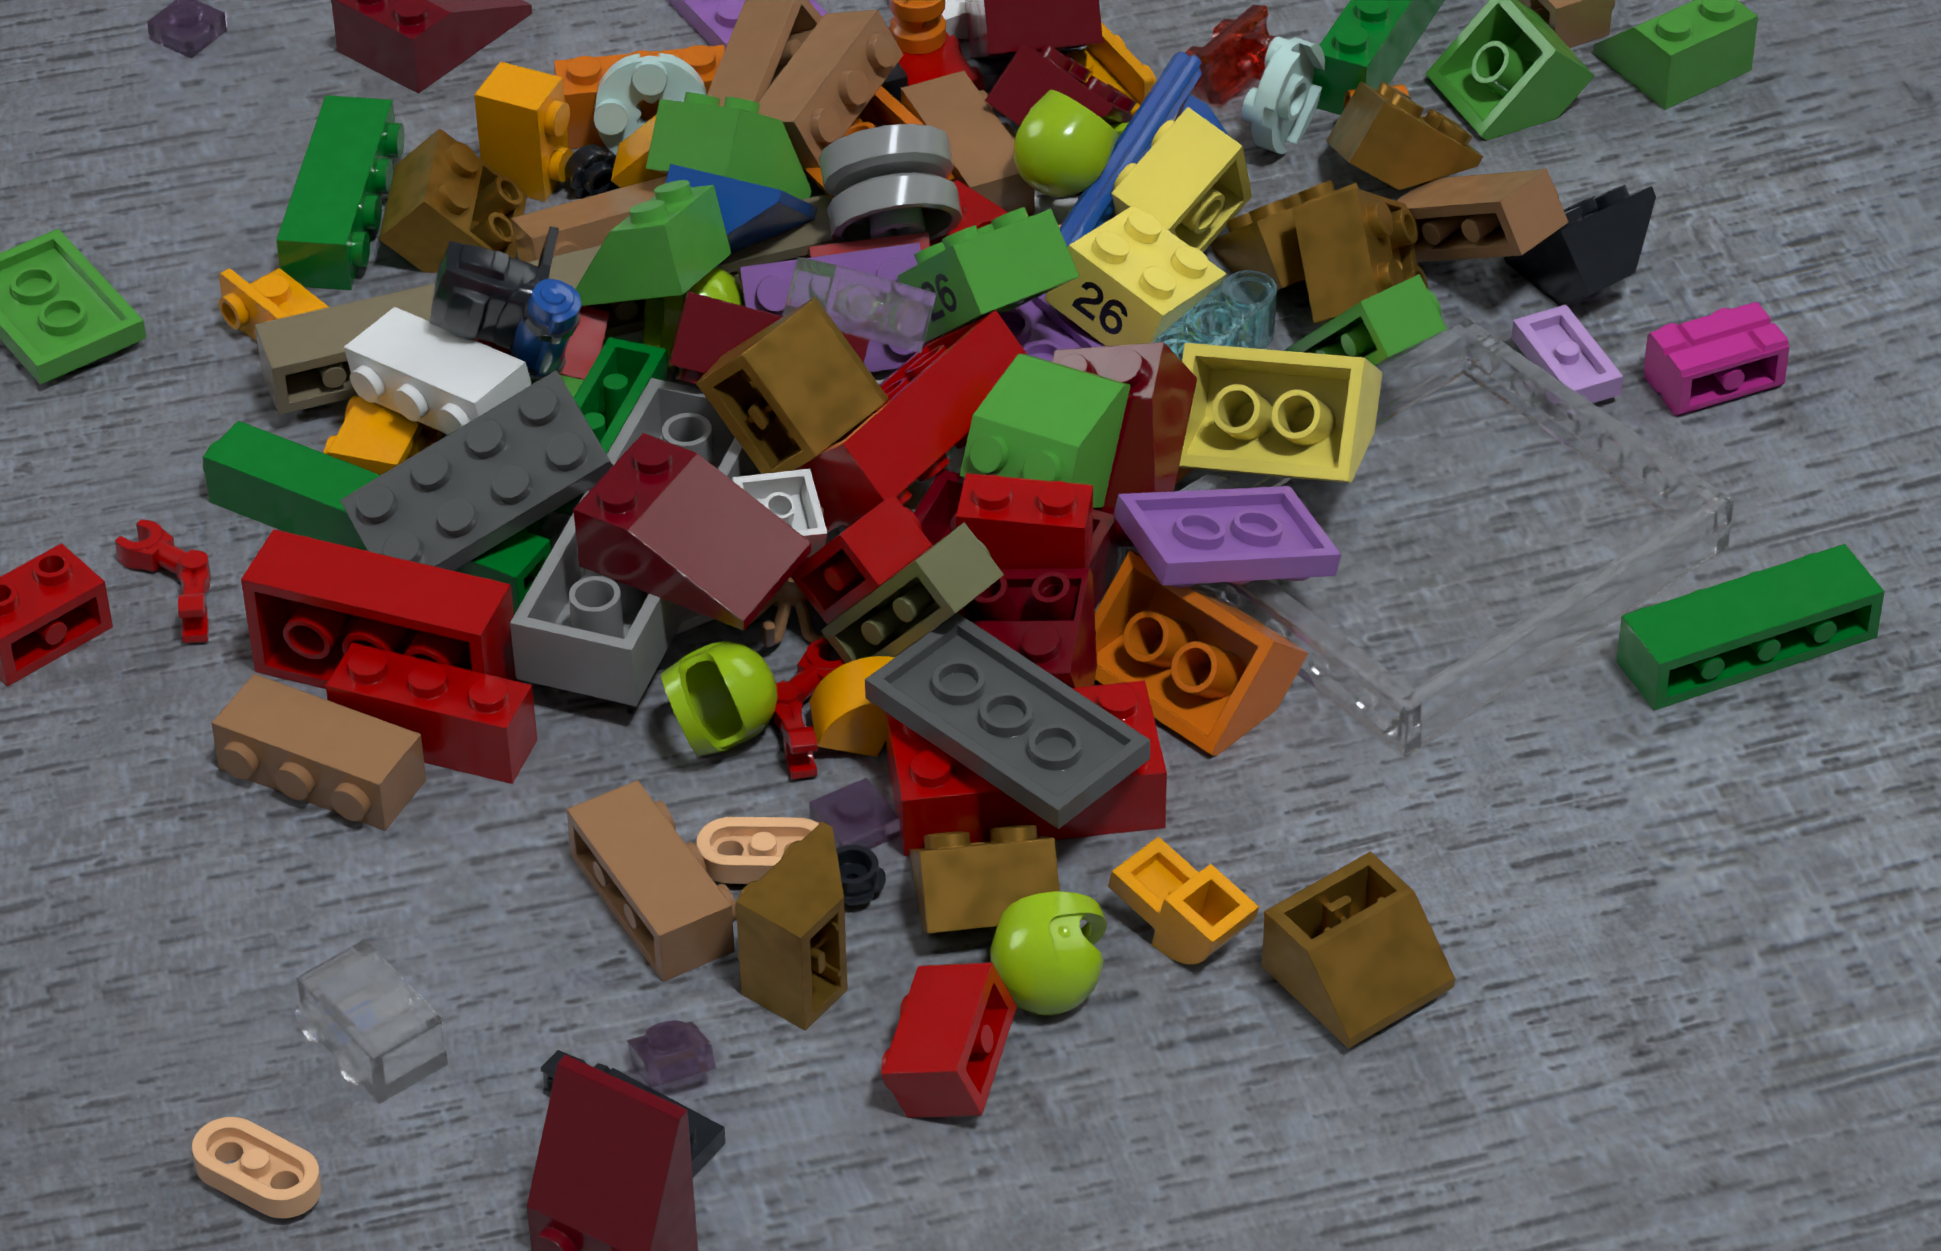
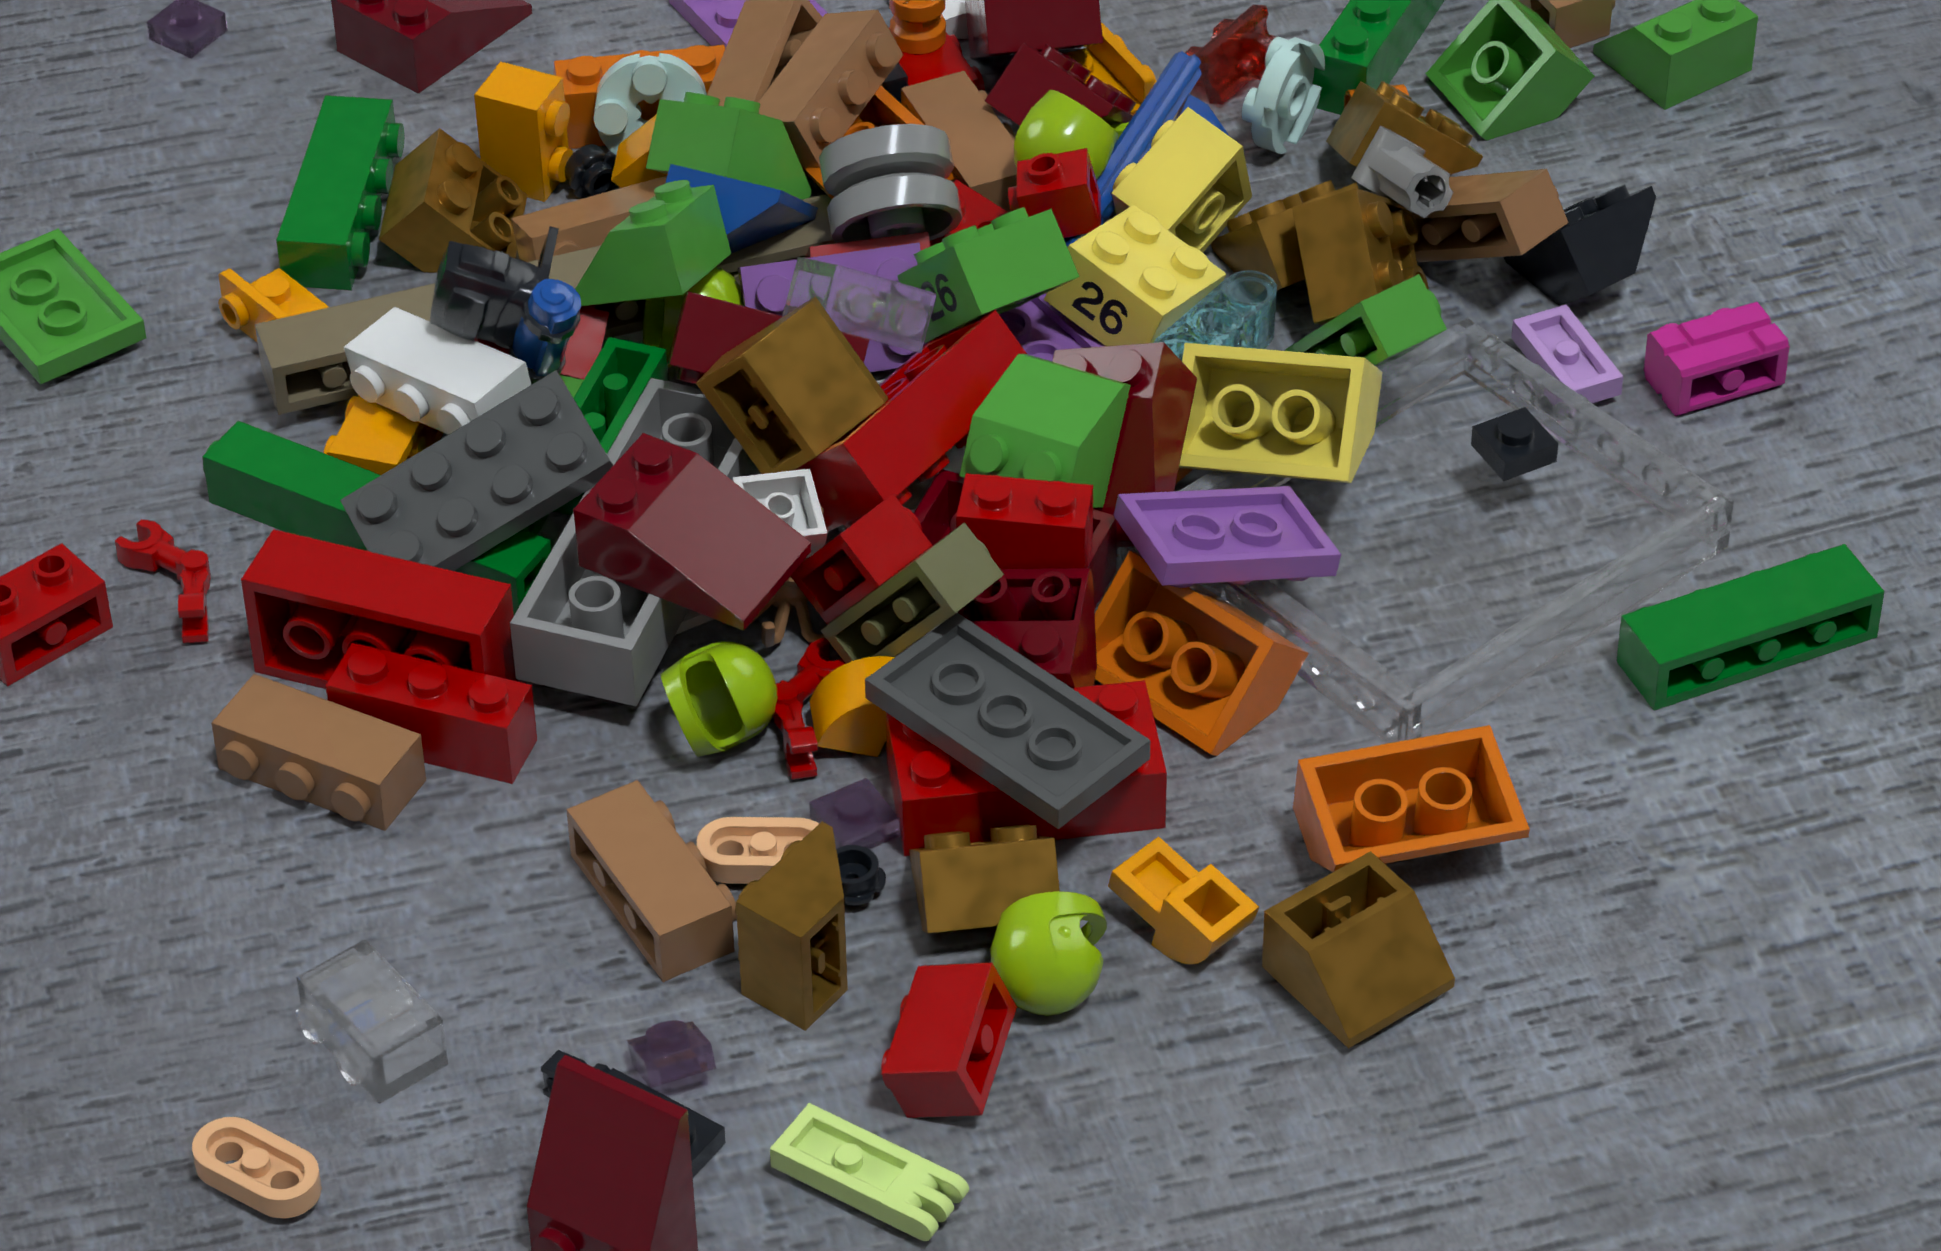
(867, 1172): none -> yellowish green hinge
(1061, 184): none -> red brick
(1401, 173): none -> light grey piece
(1407, 799): none -> orange slope
(1514, 444): none -> black plate

